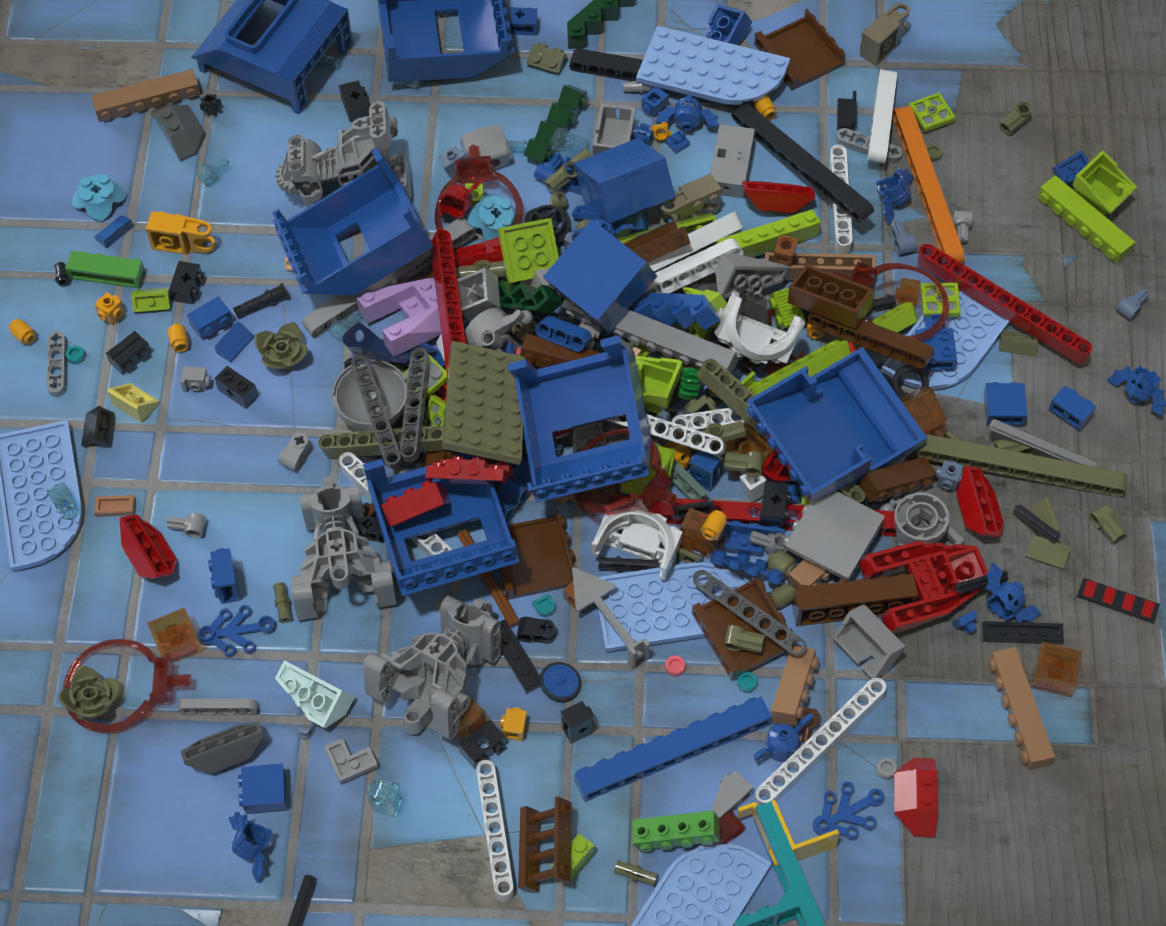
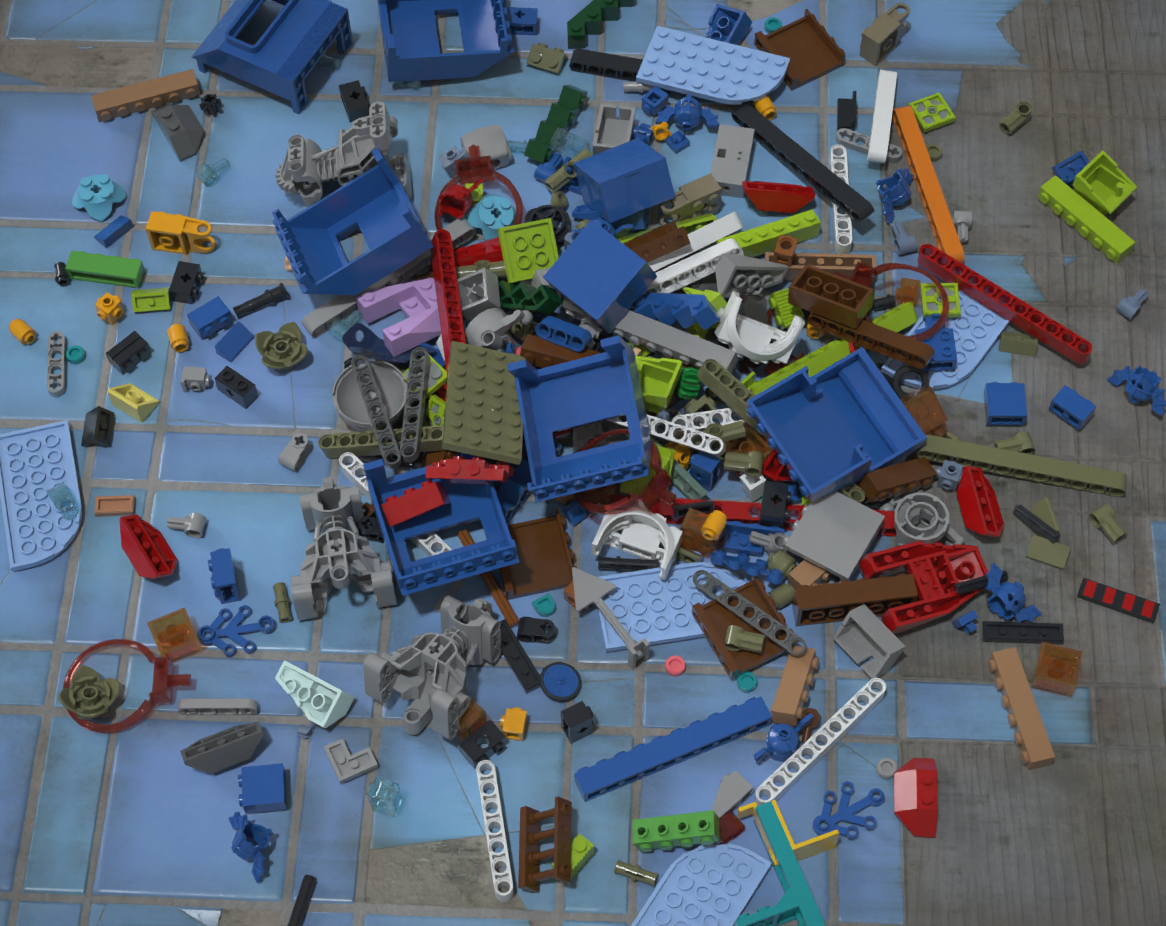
(574, 512): none -> blue tile
(772, 24): none -> teal tile
(1039, 443): light grey axle -> none

